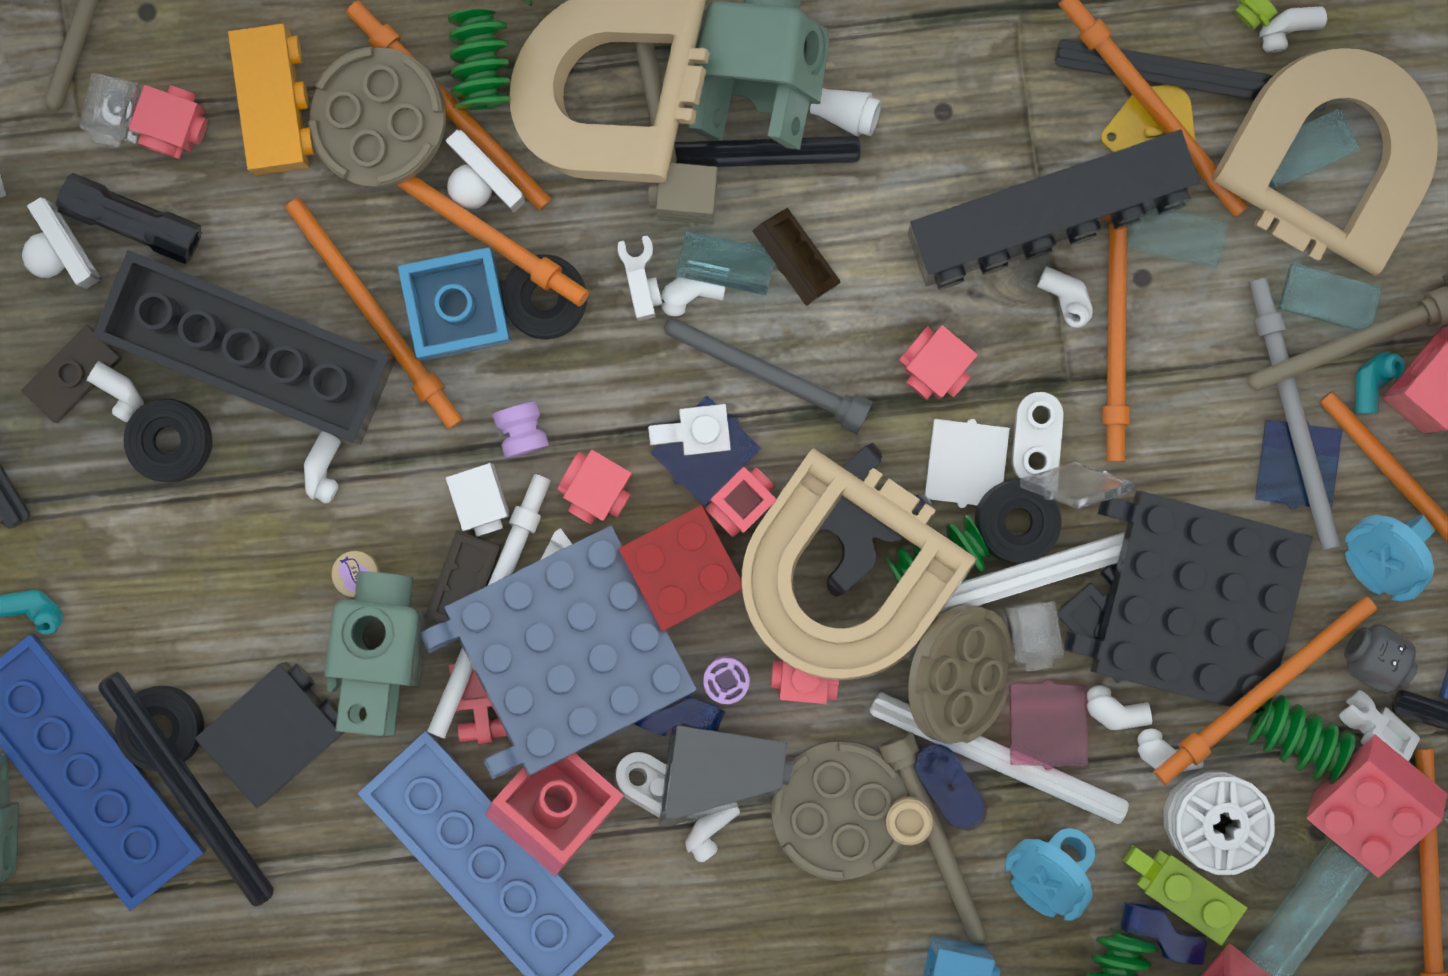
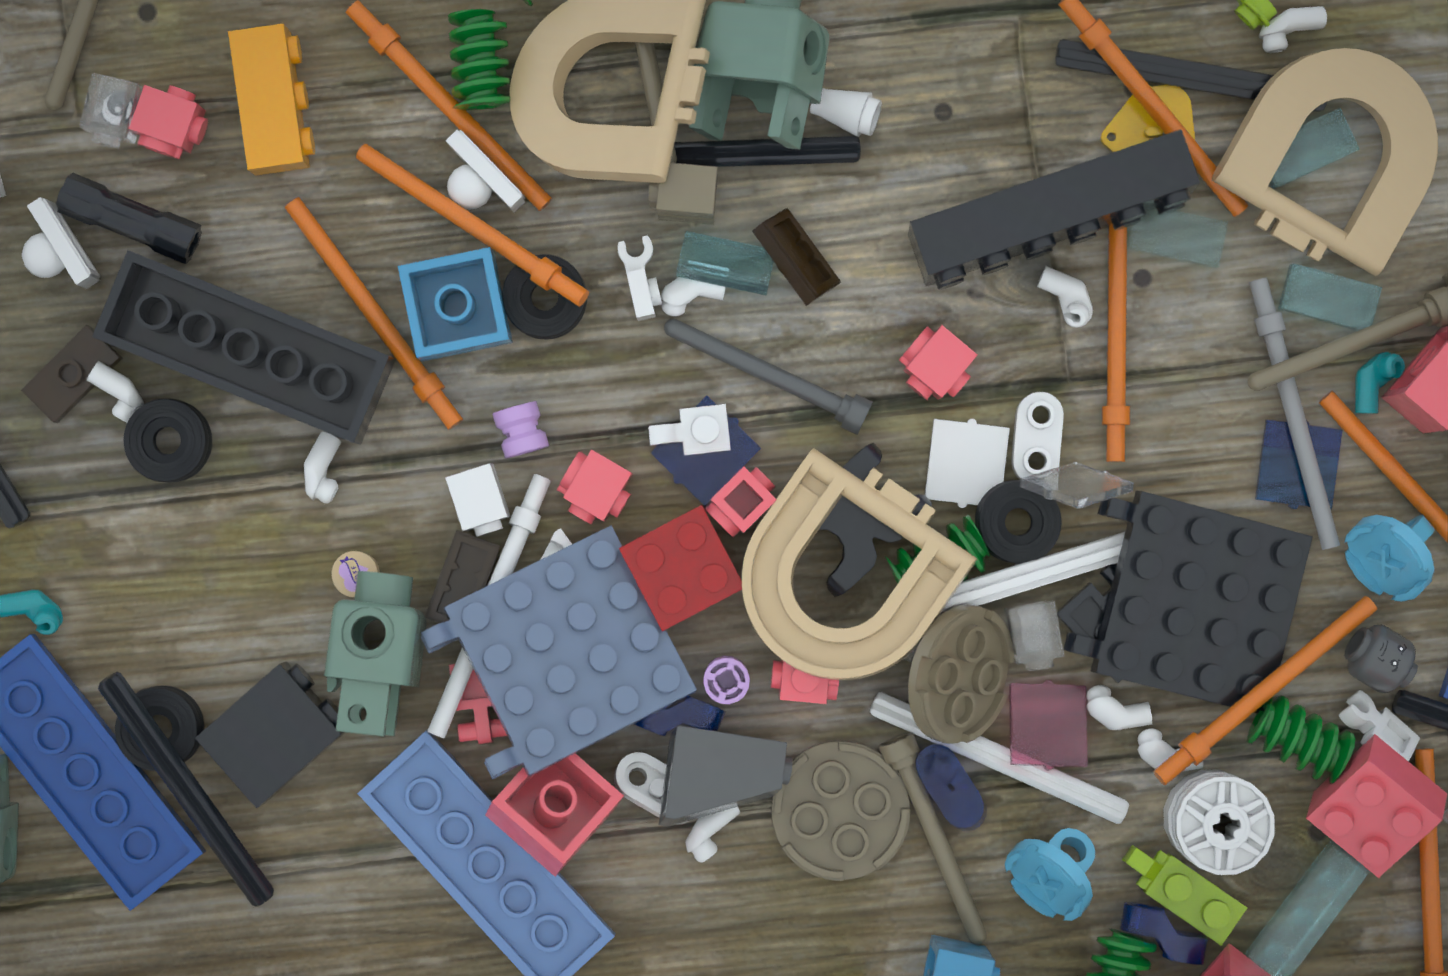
(377, 117): dark tan tile -> none
(909, 820): tan tile -> none

